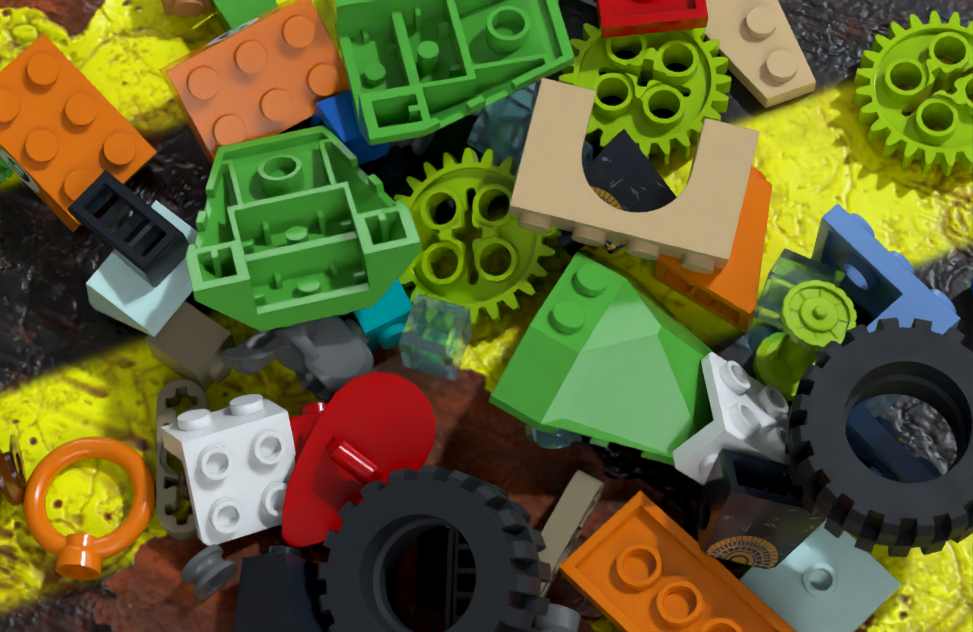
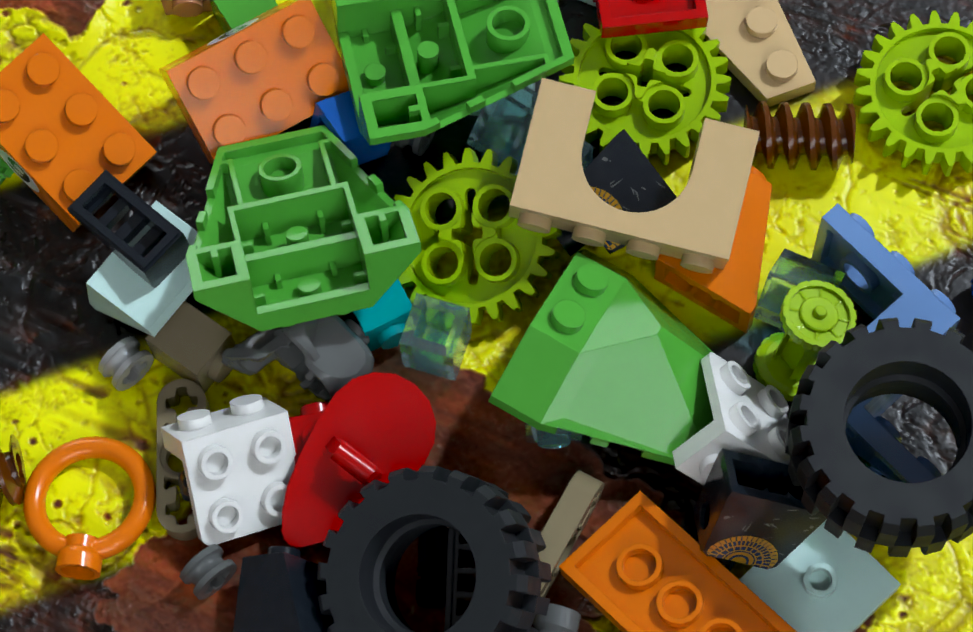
(126, 363): none -> light grey bush
(803, 134): none -> reddish brown piece

